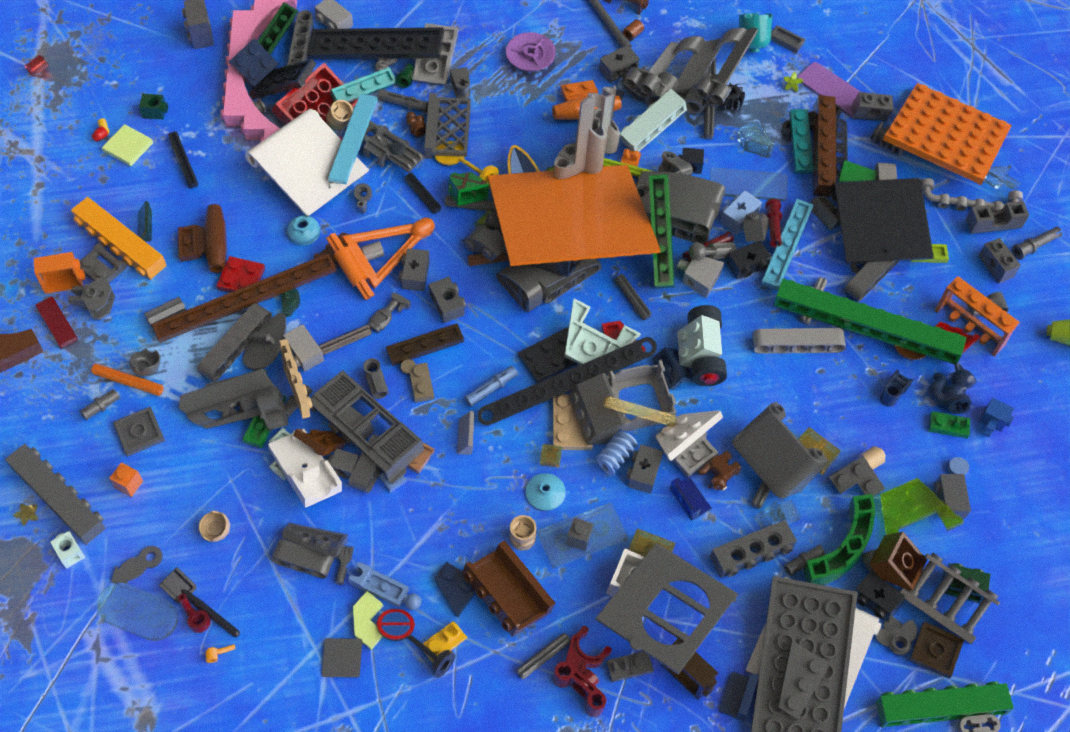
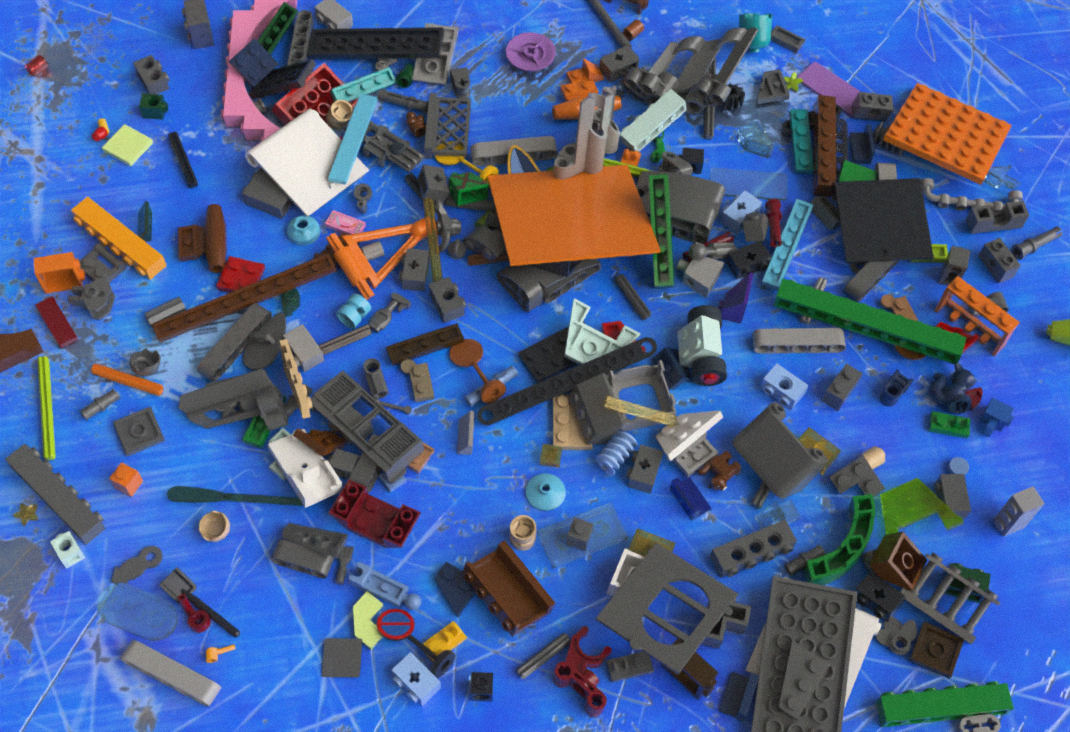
(46, 408): none -> lime axle
(151, 75): none -> dark grey brick
(170, 673): none -> light grey beam
(196, 494): none -> piece
(266, 195): none -> dark grey brick
(344, 223): none -> bright pink tile
(354, 309): none -> medium azure wheel
(373, 517): none -> dark red slope
(407, 410): none -> dark grey hinge
(411, 668): none -> light blue brick
(432, 239): none -> clear yellow axle
(433, 183): none -> dark grey brick
(445, 226): none -> dark grey piece
(456, 249): none -> dark grey tile
(469, 354): none -> dark orange piece
(481, 686): none -> black brick
(497, 151): none -> light grey beam
(588, 72): none -> orange slope
(656, 155): none -> green arm
(734, 620): none -> dark grey brick
(736, 300): none -> dark purple slope
(772, 87): none -> dark grey wing
(779, 377): none -> light blue brick
(842, 387): none -> dark grey brick
(862, 146): none -> dark blue panel
(899, 306): none -> medium nougat hinge
(954, 265): none -> dark grey brick
(975, 395): none -> dark red tile
(1018, 511): none -> light grey brick

